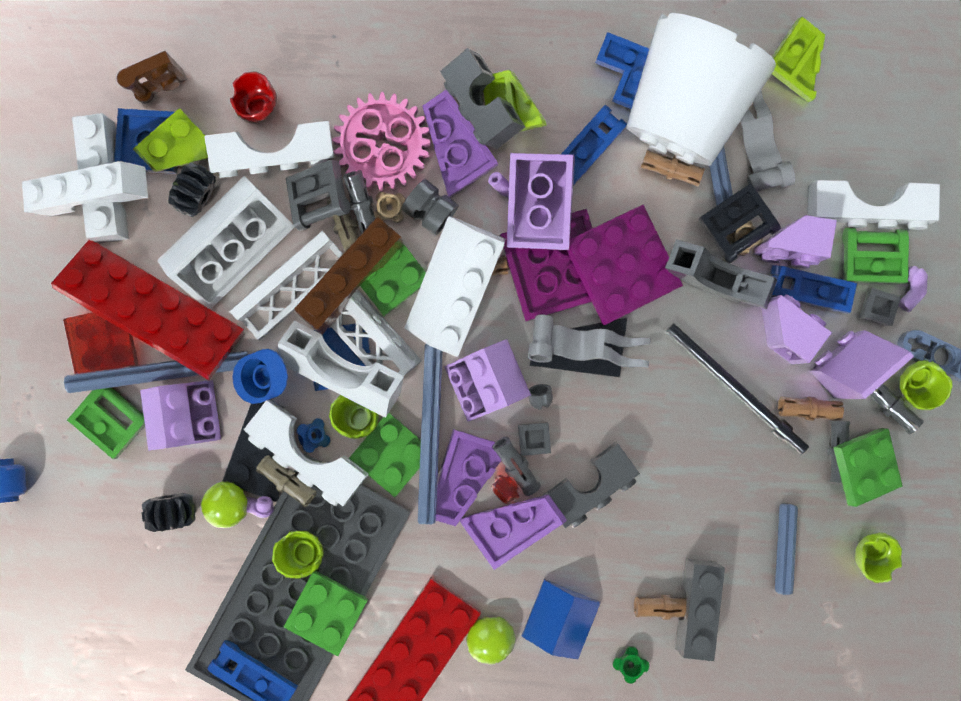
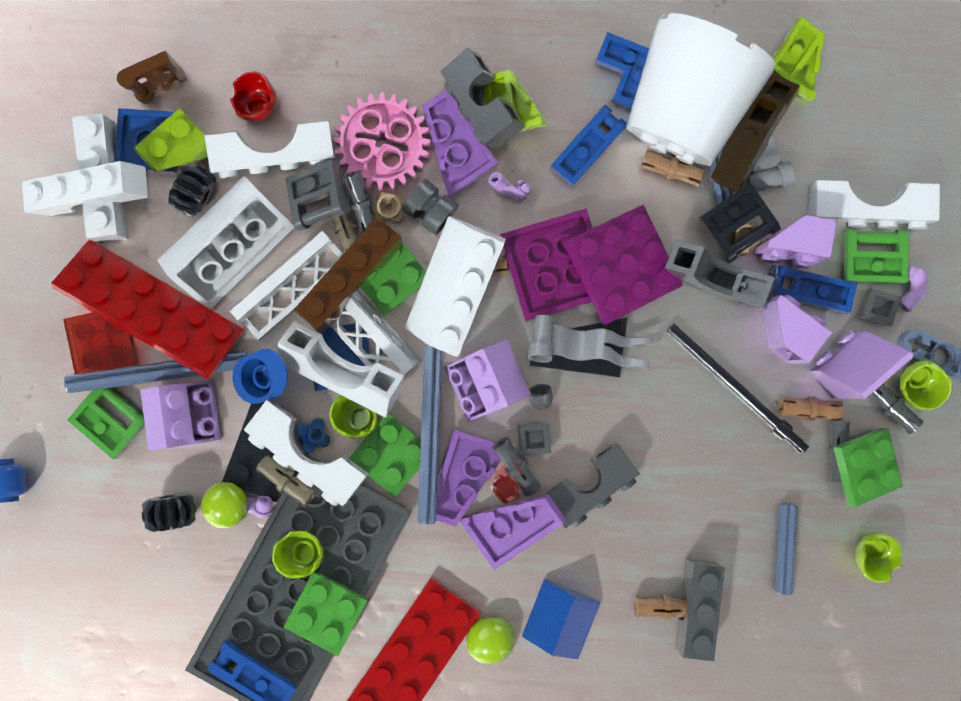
(540, 201): lavender slope -> none
(631, 673): green plate -> none
(753, 133): none -> dark brown slope

